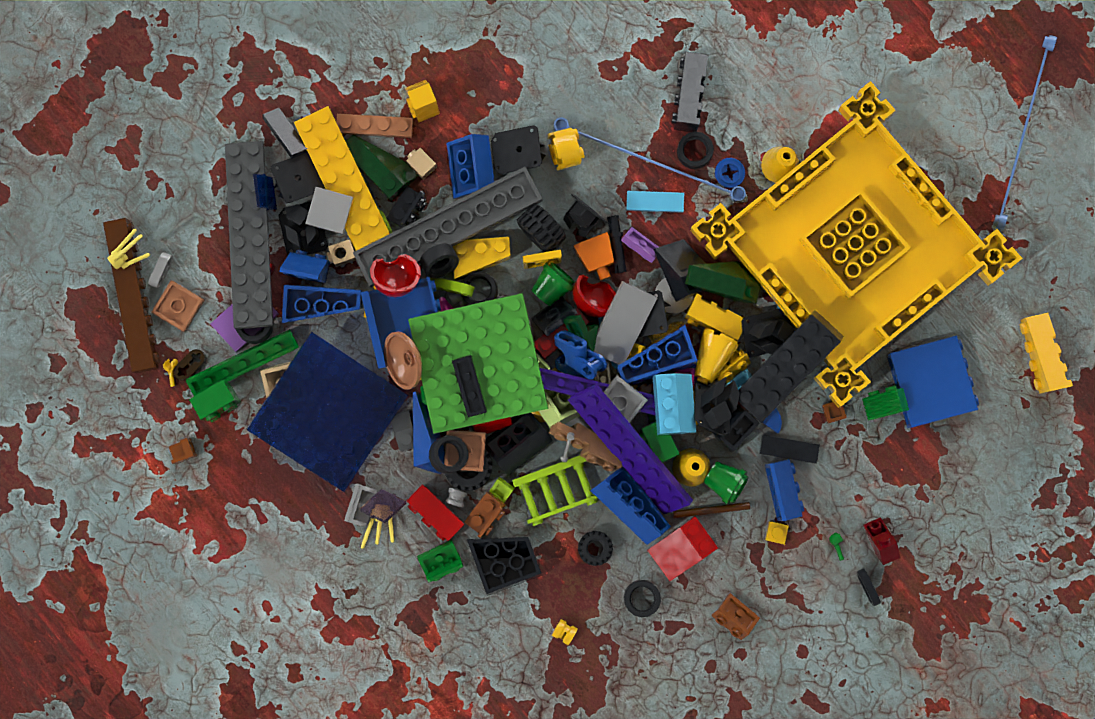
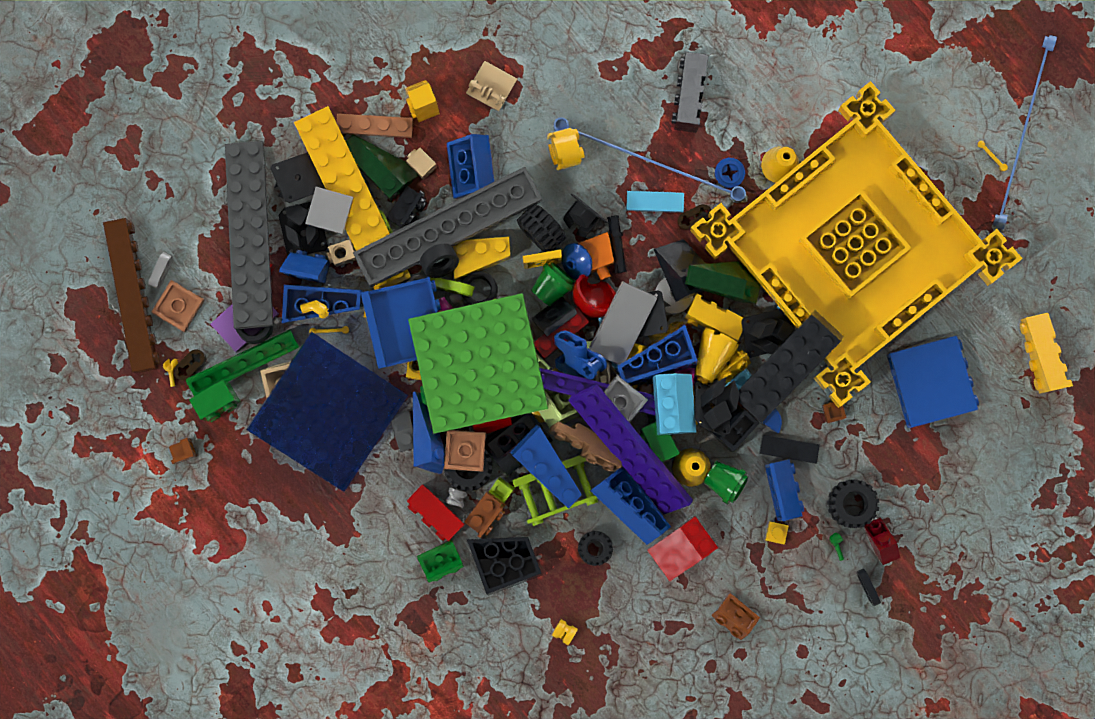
(118, 256): light yellow plant -> none
(265, 192): clear blue piece -> none
(285, 133): tile -> none
(315, 306): none -> yellow arm
(345, 330): none -> yellow hinge
(359, 497): light grey hinge -> none
(378, 532): light yellow plant -> none
(383, 506): clear purple piece -> none
(395, 277): red cylinder -> none
(403, 360): nougat dish -> none
(461, 448): black tyre -> none
(469, 386): black tile -> none
(491, 86): none -> tan hinge
(509, 157): black piece -> none
(542, 462): none -> blue wedge
(570, 436): light grey hinge -> none
(576, 260): none -> blue dish
(577, 326): dark green slope -> none
(640, 244): medium lavender plate -> none
(656, 594): black tyre -> none
(692, 213): none -> dark brown beam
(695, 136): black tyre -> none
(711, 510): reddish brown bar -> none
(869, 503): none -> black tyre
(886, 403): green brick -> none
(1003, 167): none -> yellow hinge

